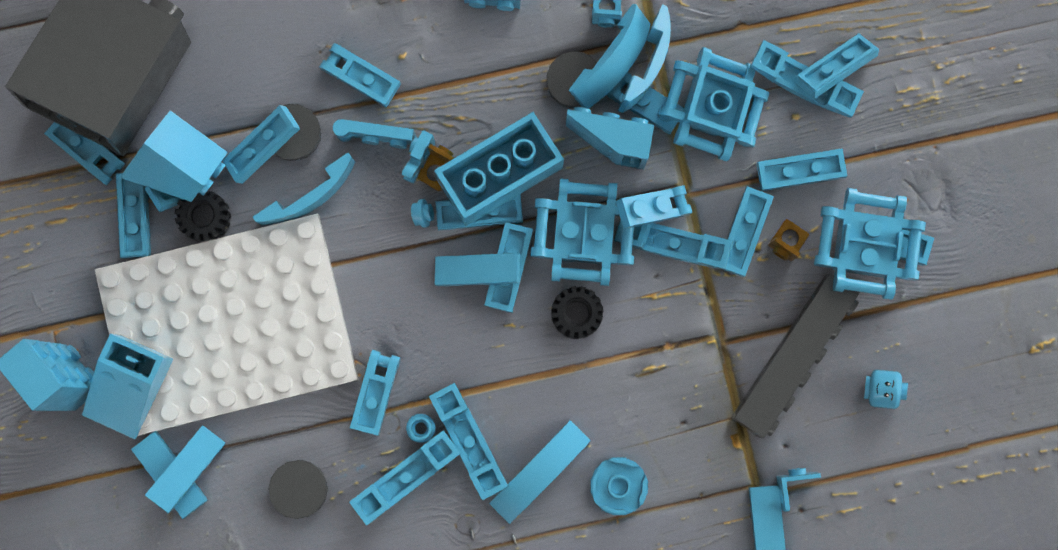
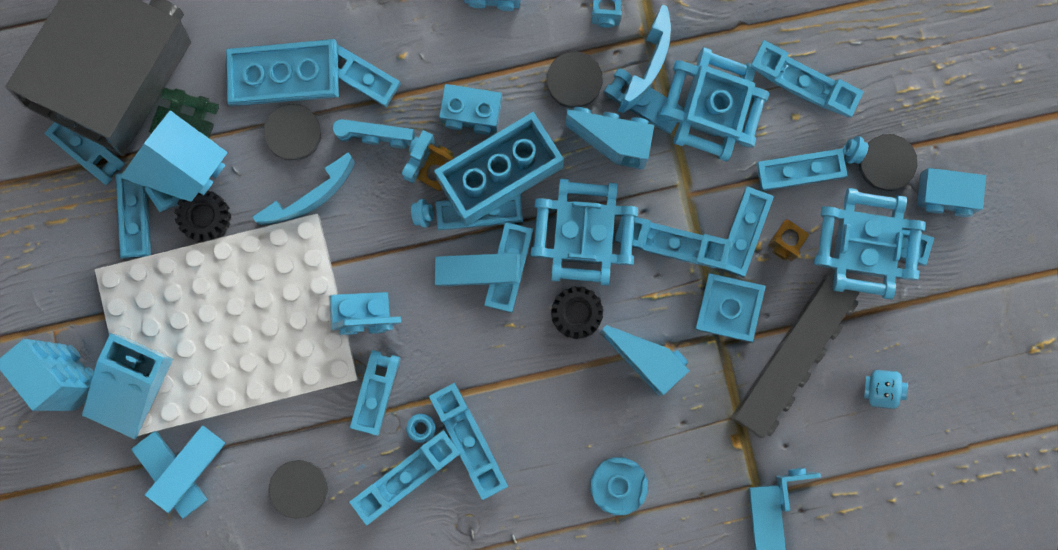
(178, 99): none -> clear green plate
(261, 144): medium azure plate -> none
(282, 72): none -> medium azure tile
(361, 311): none -> medium azure bracket
(470, 109): none -> medium azure brick
(540, 472): medium azure slope -> none
(615, 62): medium azure slope -> none
(651, 361): none -> medium azure slope
(653, 207): medium azure plate -> none
(730, 307): none -> medium azure plate
(836, 66): medium azure tile -> none
(855, 150): none -> medium azure plate
(889, 162): none -> dark grey tile
(951, 191): none -> medium azure brick

